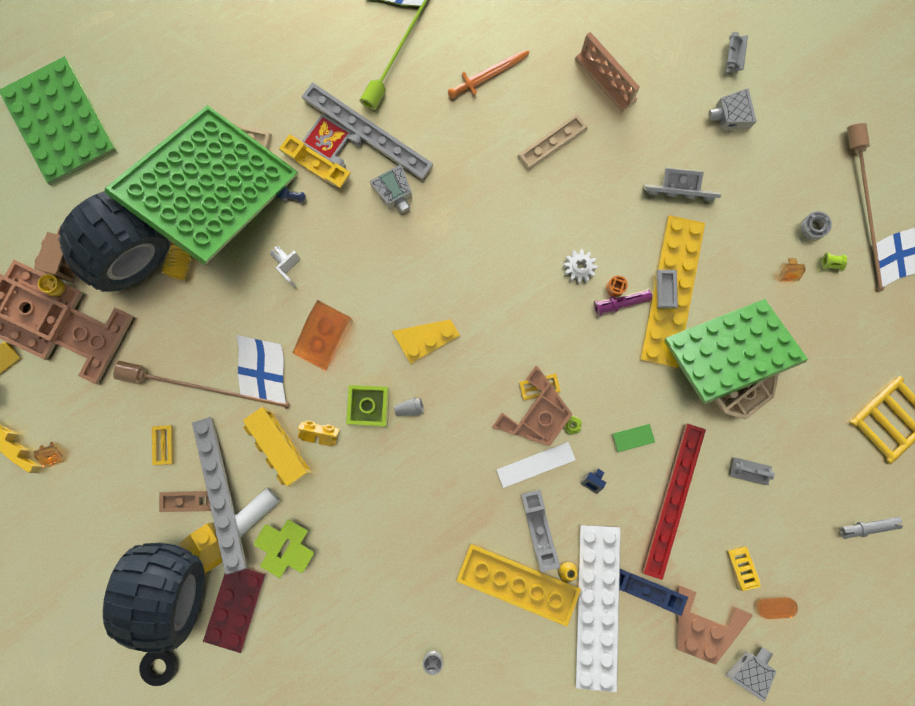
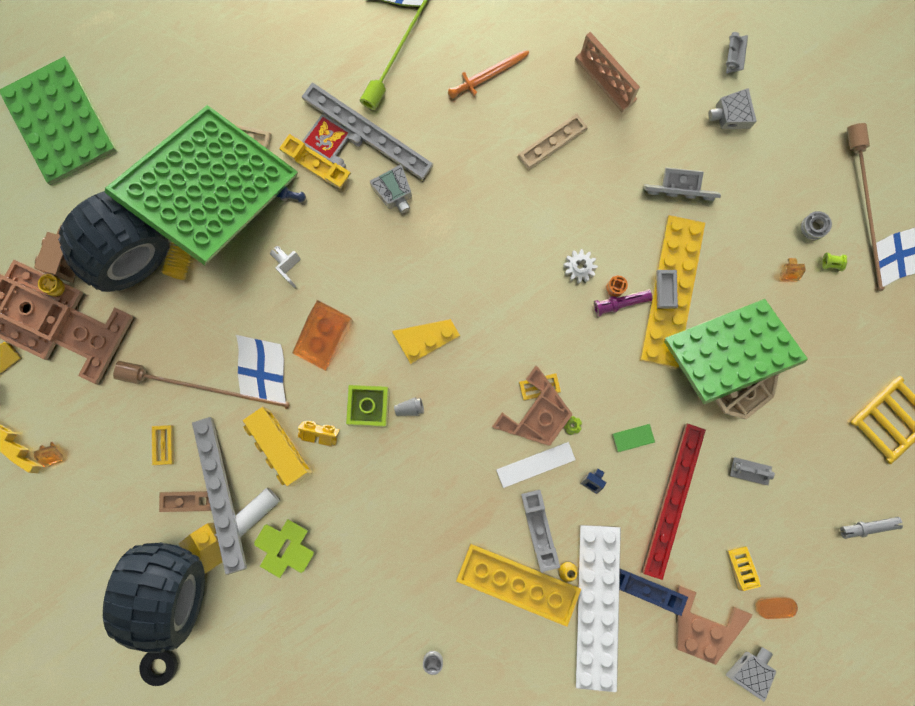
(234, 609): dark red plate -> none

